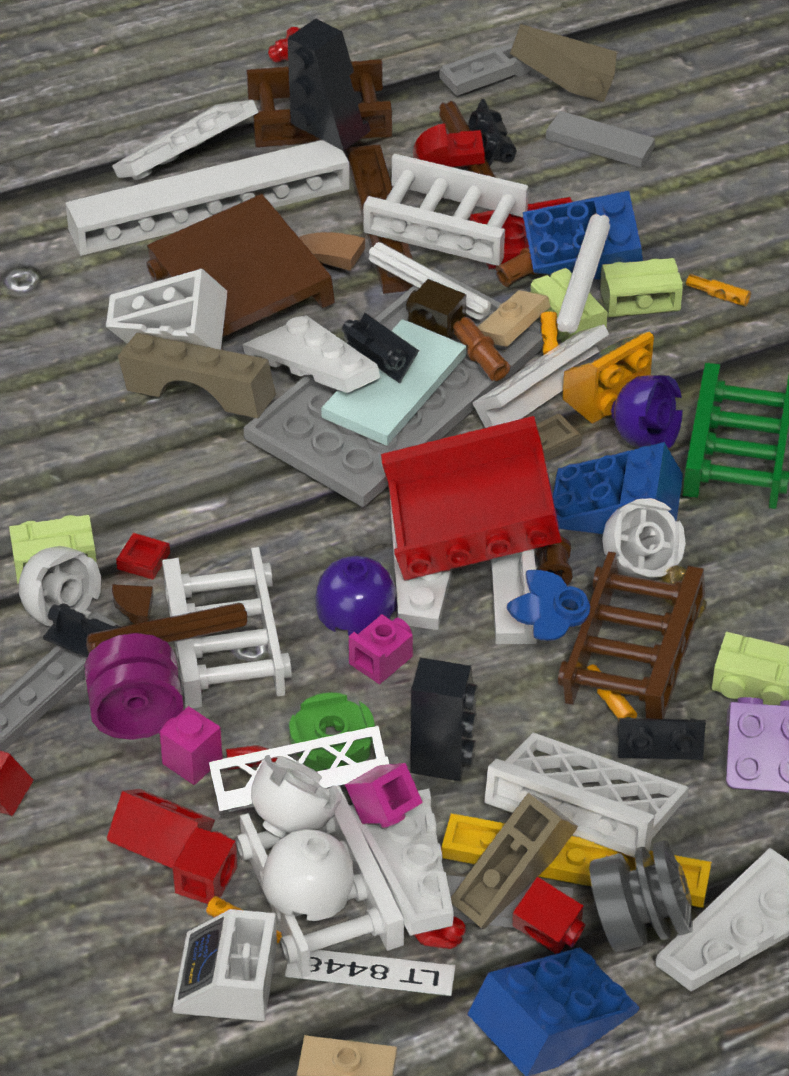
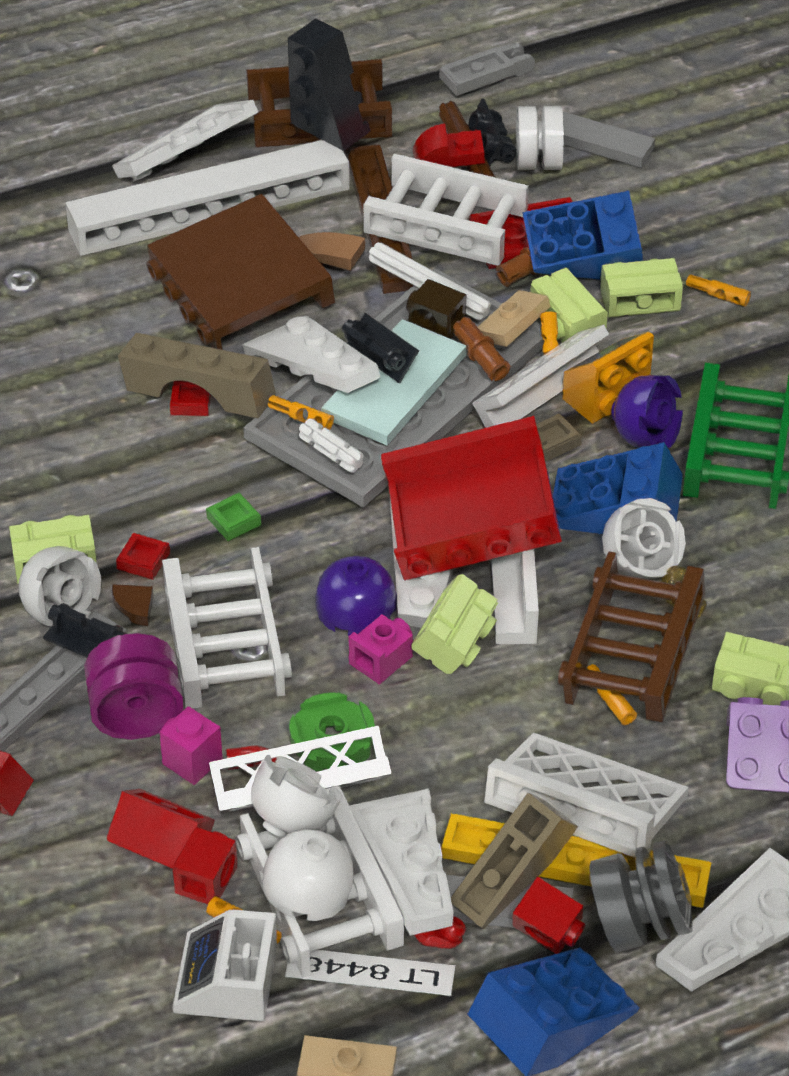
(176, 308): white wedge -> none
(180, 626): reddish brown axle -> none
(189, 399): none -> red tile
(233, 516): none -> bright green tile
(280, 49): red arm -> none
(296, 409): none -> light orange pin
(331, 445): none -> white axle
(384, 794): dark pink brick -> none
(442, 719): black wedge -> none
(455, 625): none -> yellowish green brick
(539, 137): none -> white wheel
(546, 605): blue plate -> none
(555, 558): reddish brown bush -> none
(566, 61): dark tan slope -> none
(583, 273): white axle -> none
(661, 738): black hinge -> none

